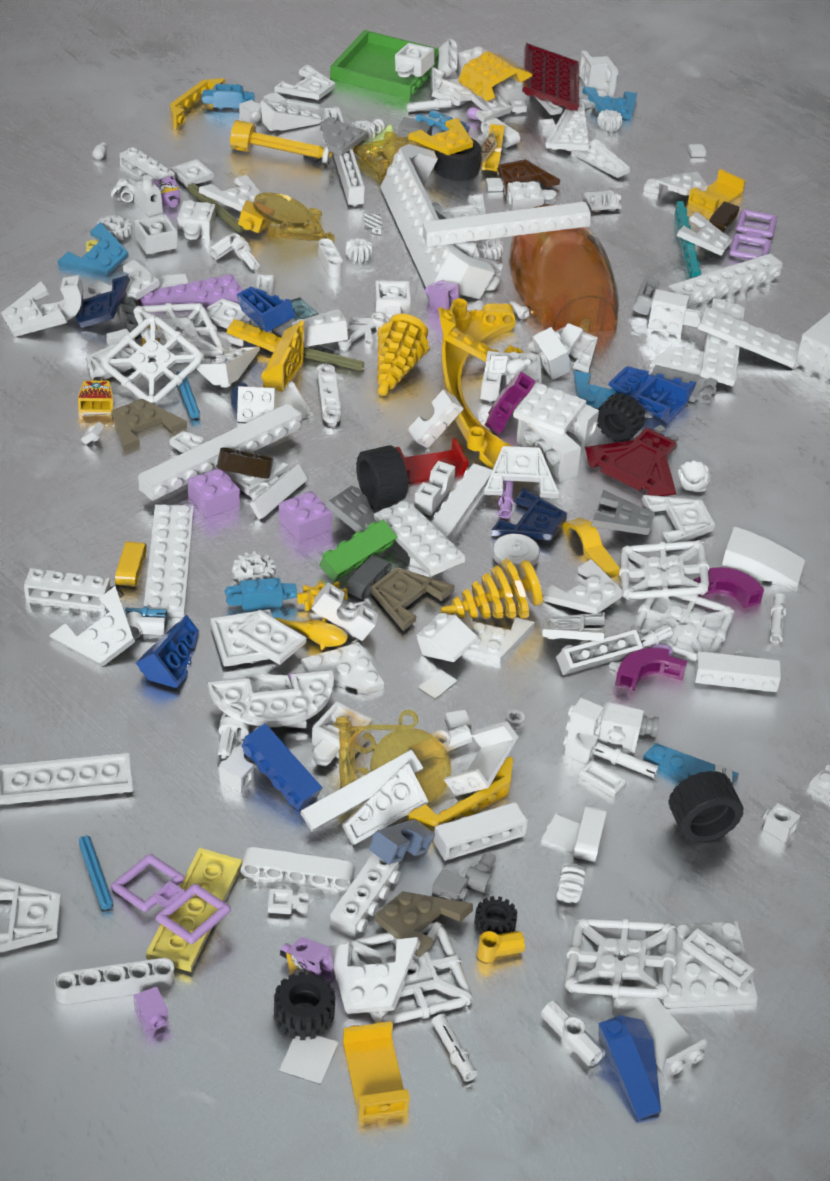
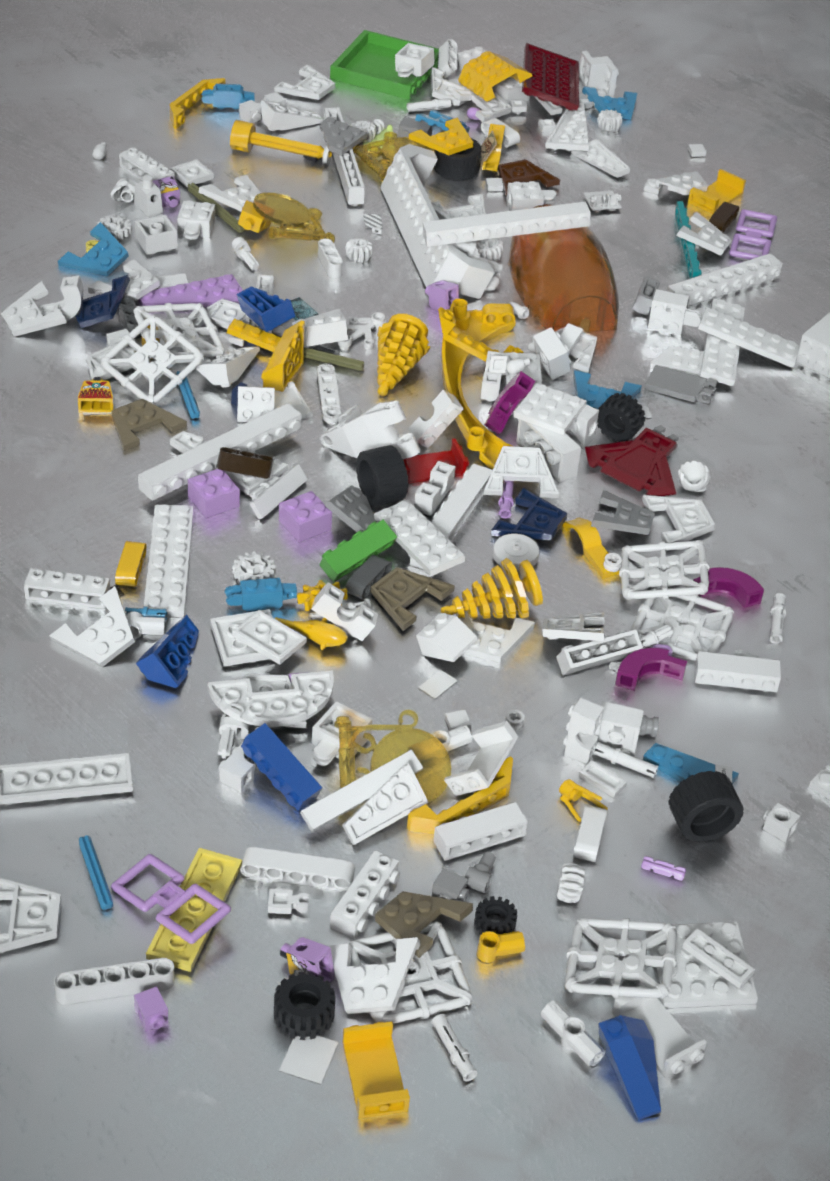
(93, 433): white plate -> none
(222, 246): white piece -> none
(349, 666): white plate -> none
(370, 430): none -> white piece
(392, 298): white brick -> none
(394, 841): sand blue arch -> none
(562, 833): white piece -> none
(573, 791): none -> yellow plant
(590, 595): white wing -> none
(616, 559): none -> white bush
(657, 395): blue wedge -> none
(663, 868): none -> lavender axle
(762, 559): white wedge -> none

